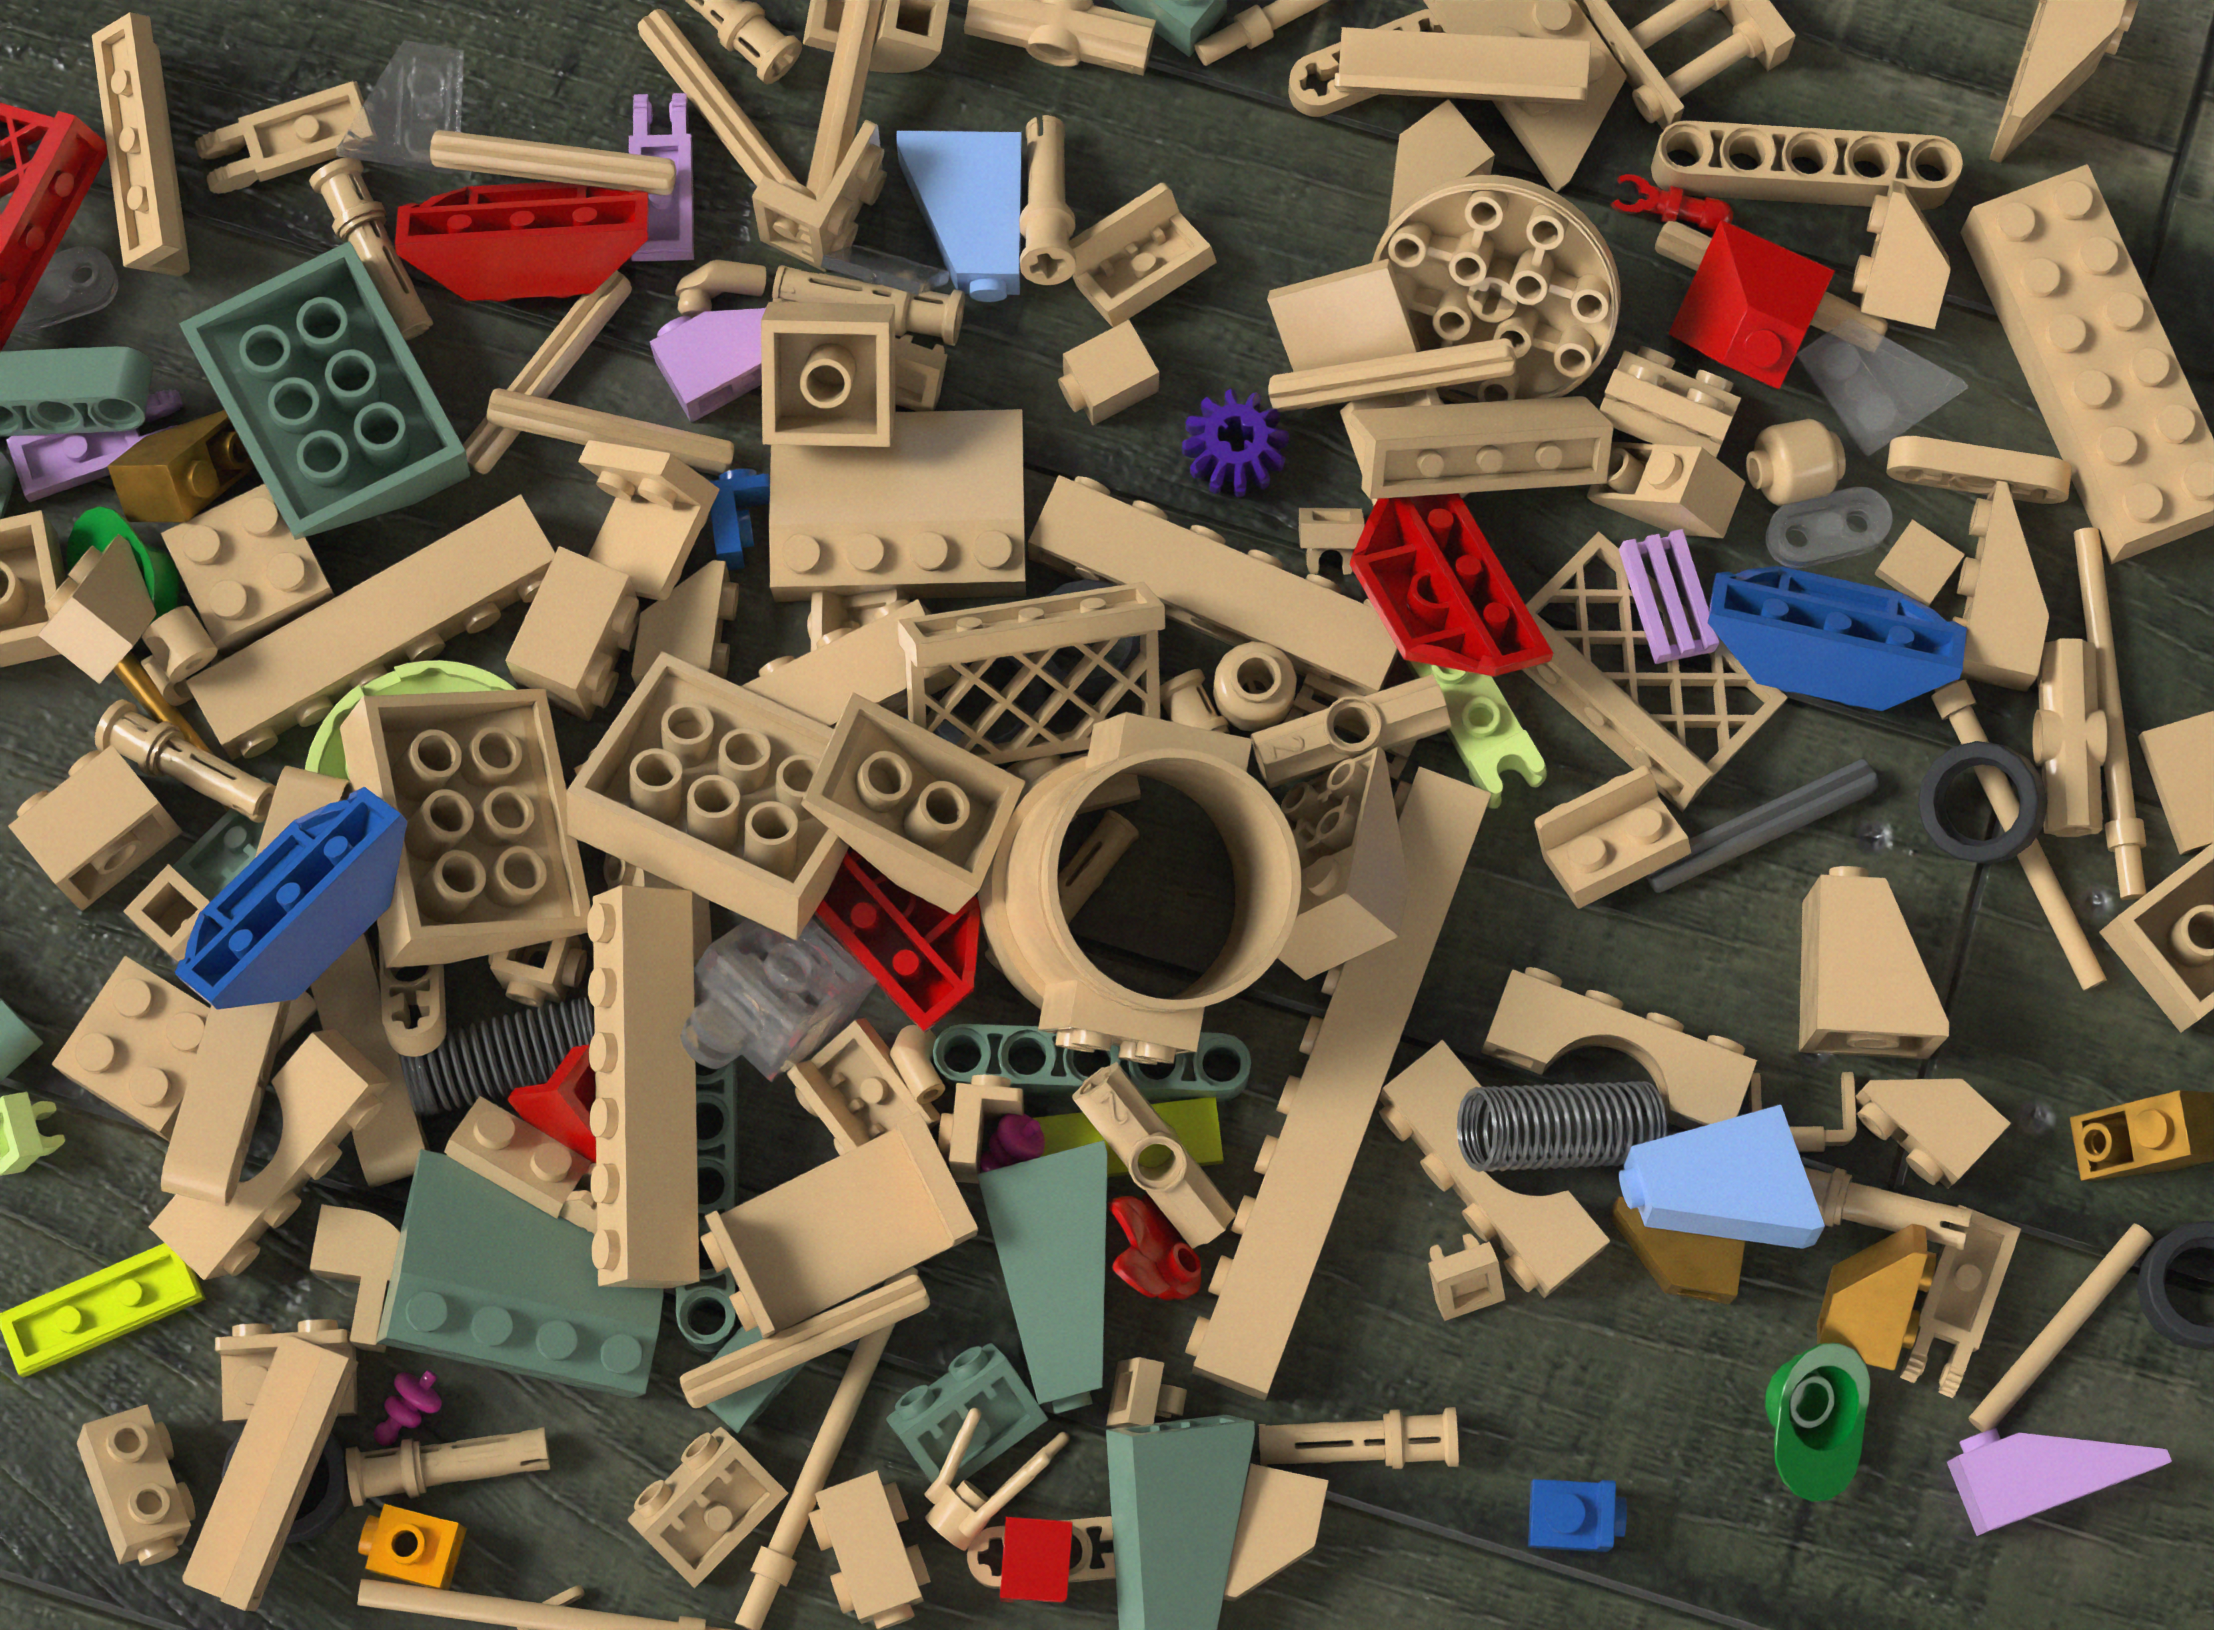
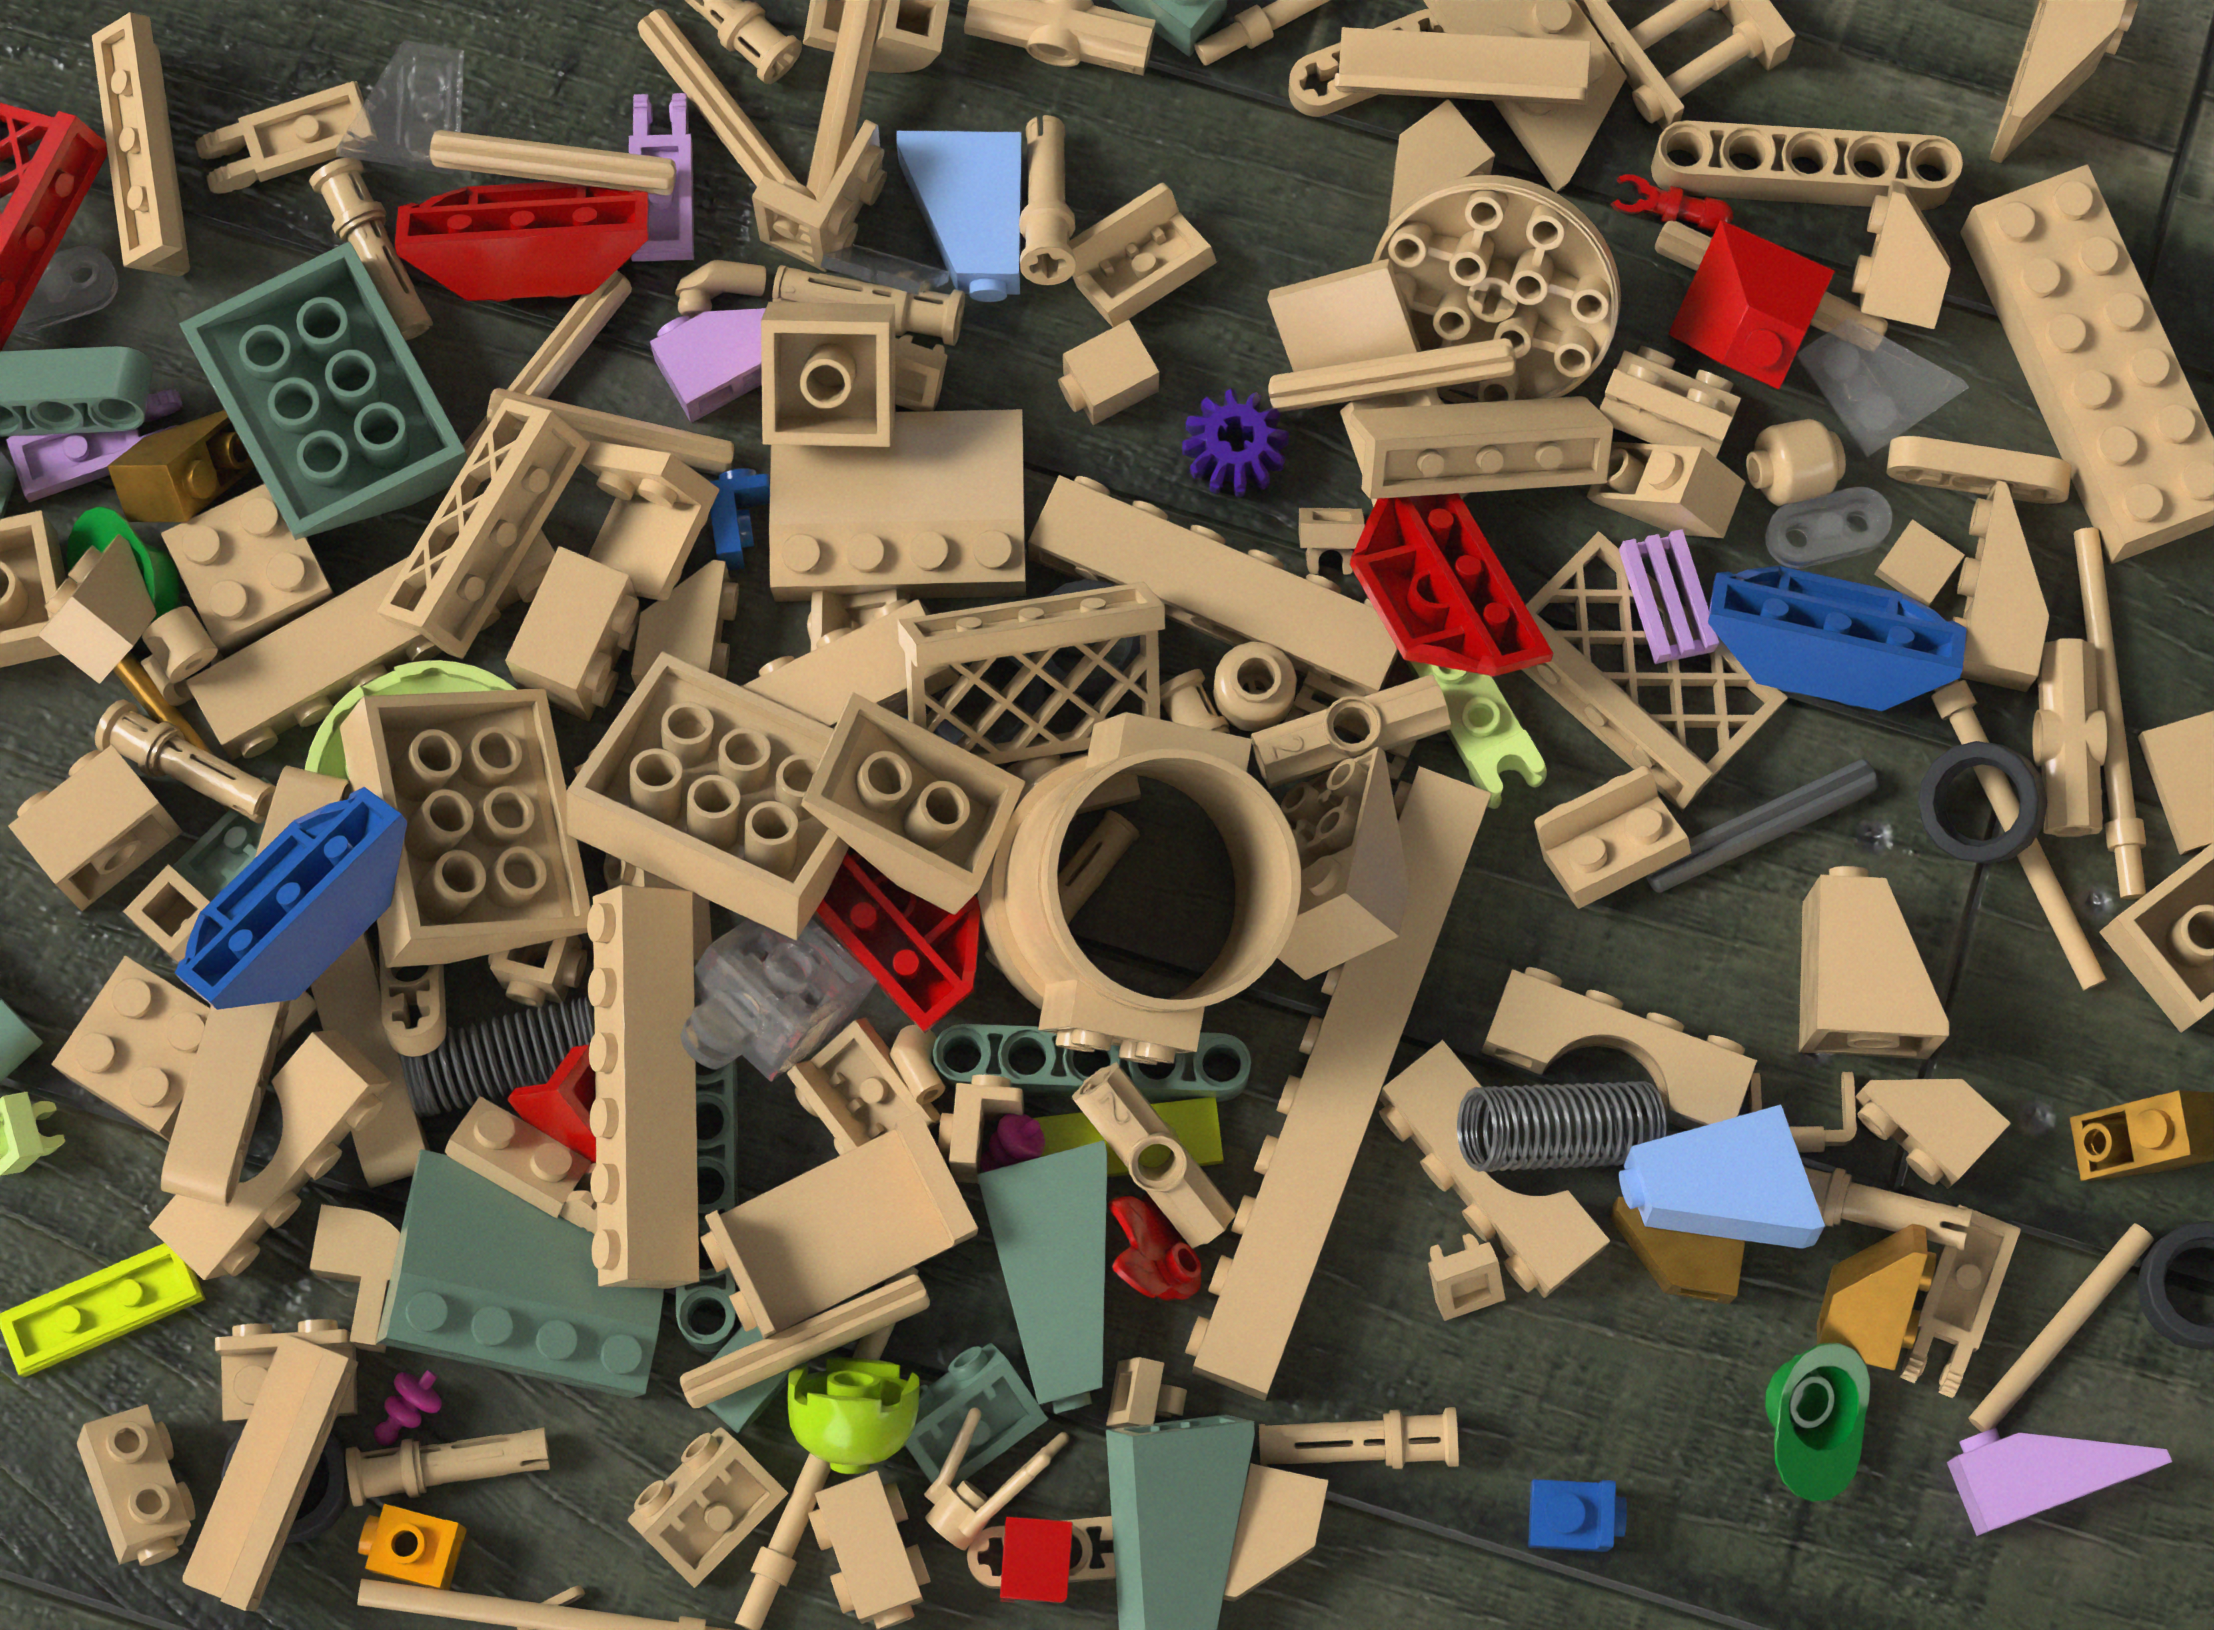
(492, 527): none -> tan fence
(852, 1411): none -> lime cylinder

